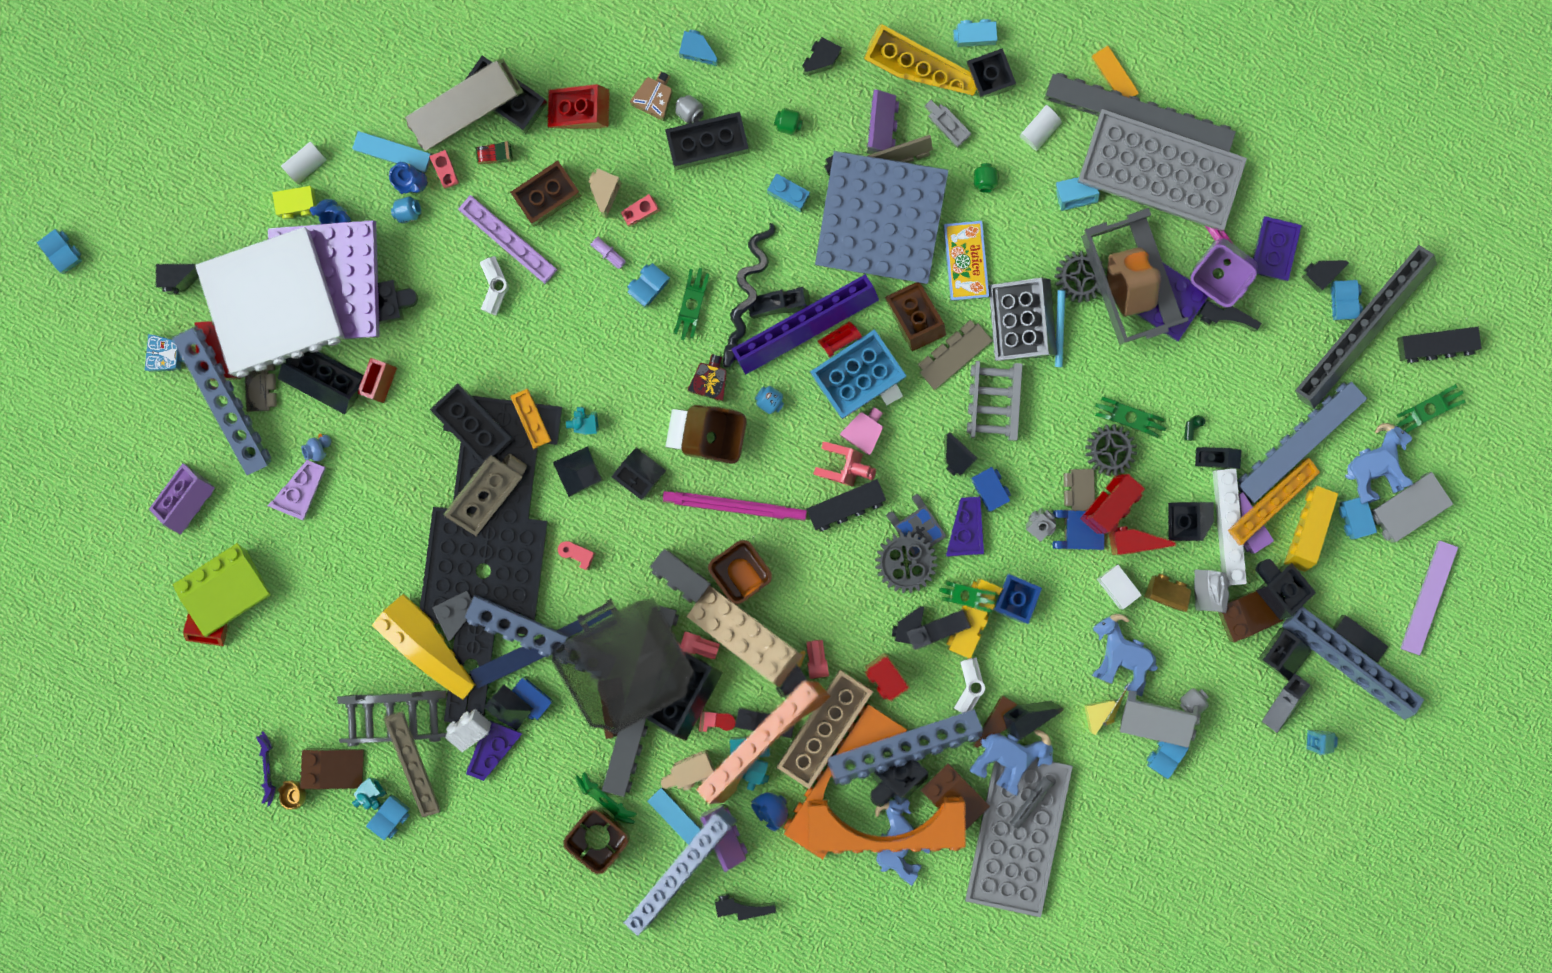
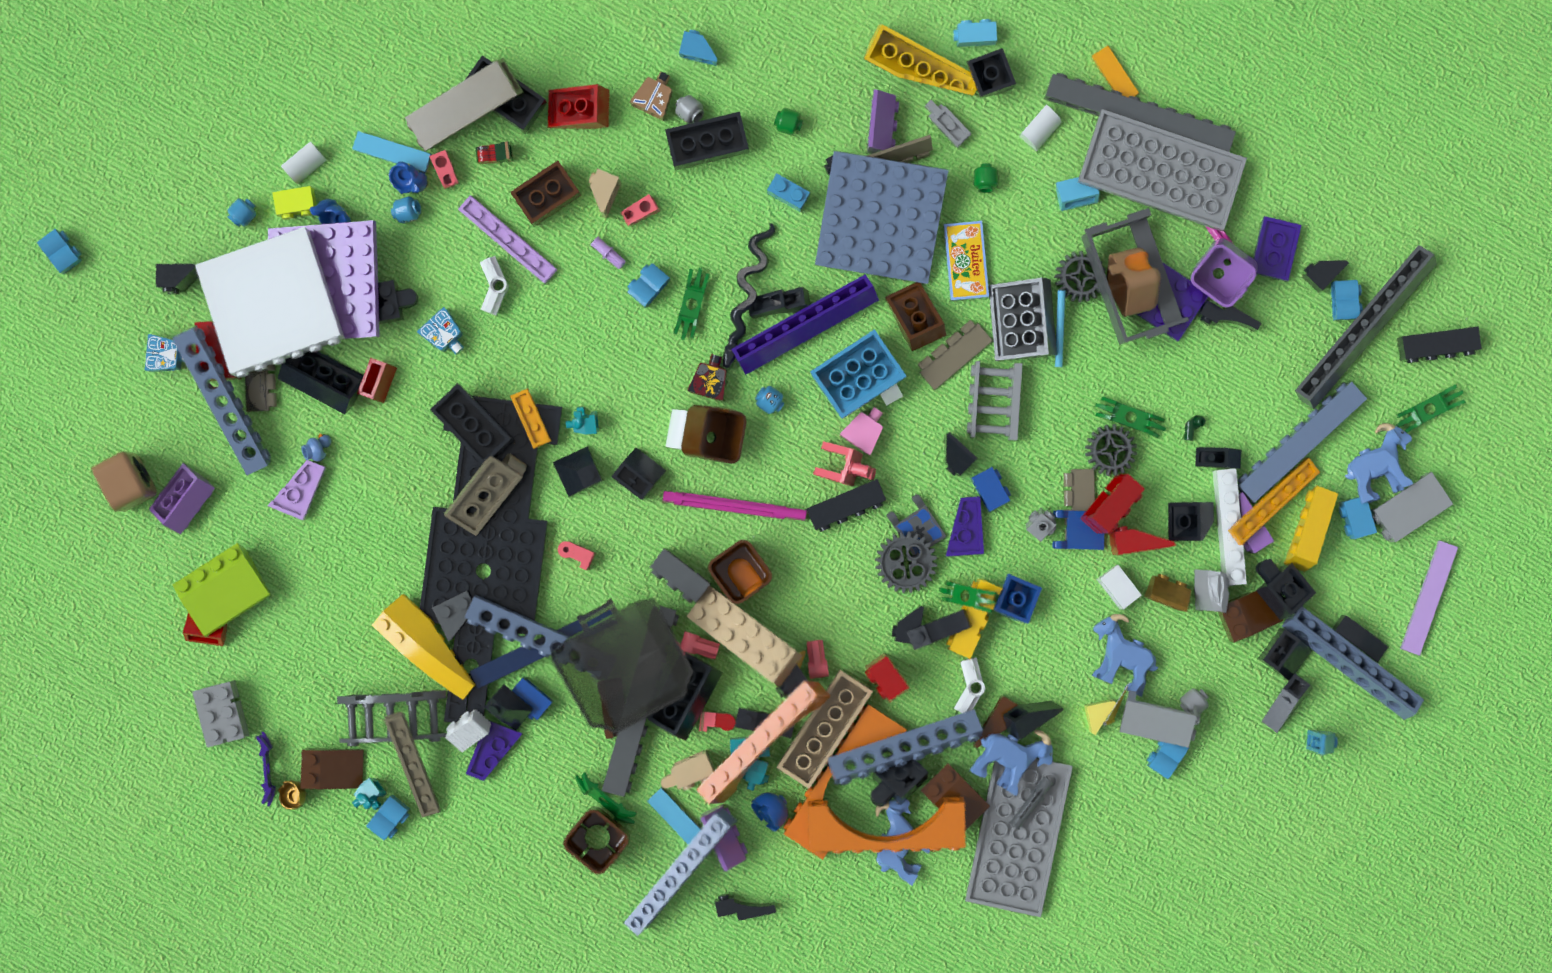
(124, 481): none -> medium nougat piece
(218, 716): none -> light grey piece
(241, 212): none -> dark azure head
(442, 332): none -> dark azure torso
(823, 57): black slope -> none
(839, 338): red plate -> none

